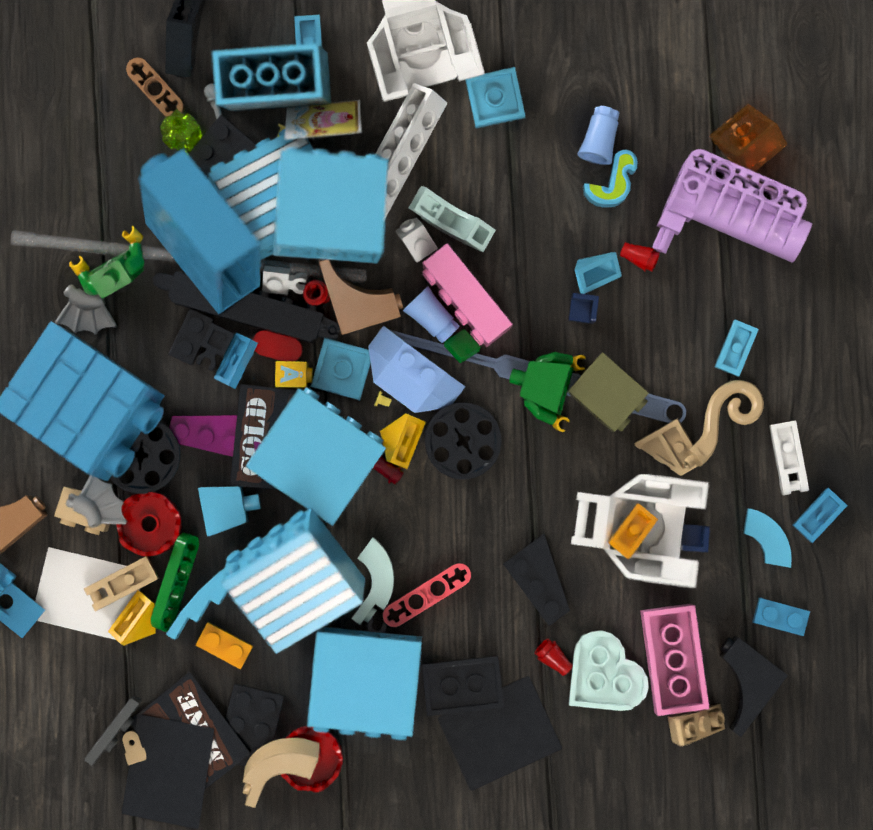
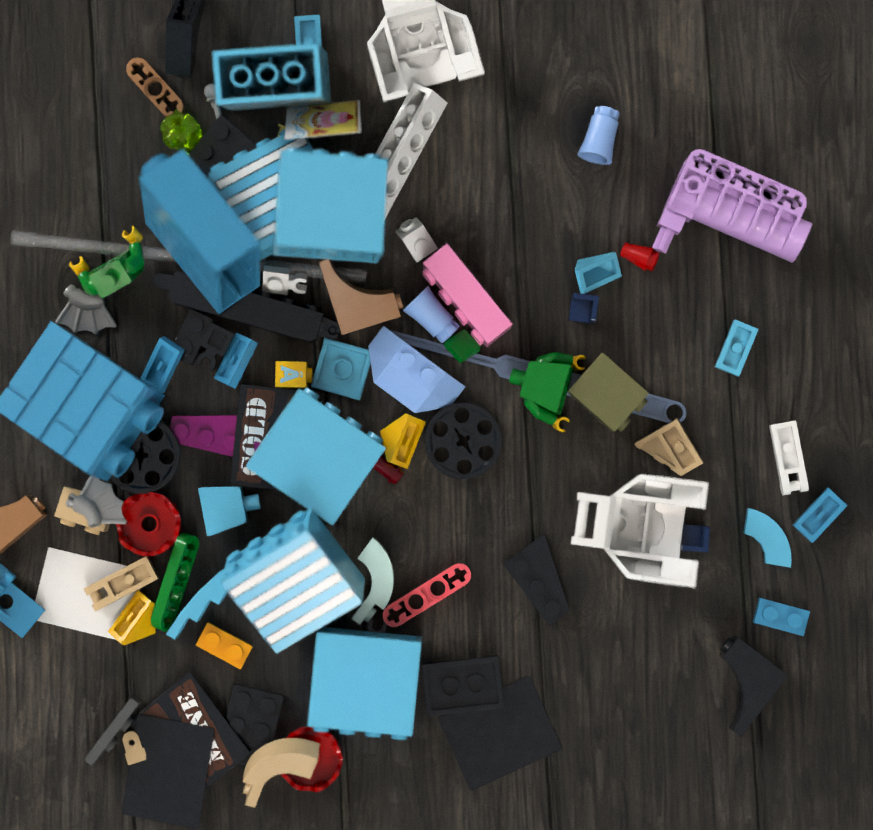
(162, 364): none -> dark azure plate
(277, 346): red tile -> none
(312, 290): red cone -> none
(385, 401): light yellow piece -> none
(451, 220): light aqua arch -> none
(495, 97): medium azure tile -> none
(552, 656): red cone -> none
(603, 675): light aqua plate -> none
(619, 183): medium azure animal -> none
(632, 531): light orange plate -> none
(674, 659): bright pink brick -> none
(695, 725): tan slope -> none
(705, 446): tan plant -> none
(749, 138): clear orange slope -> none

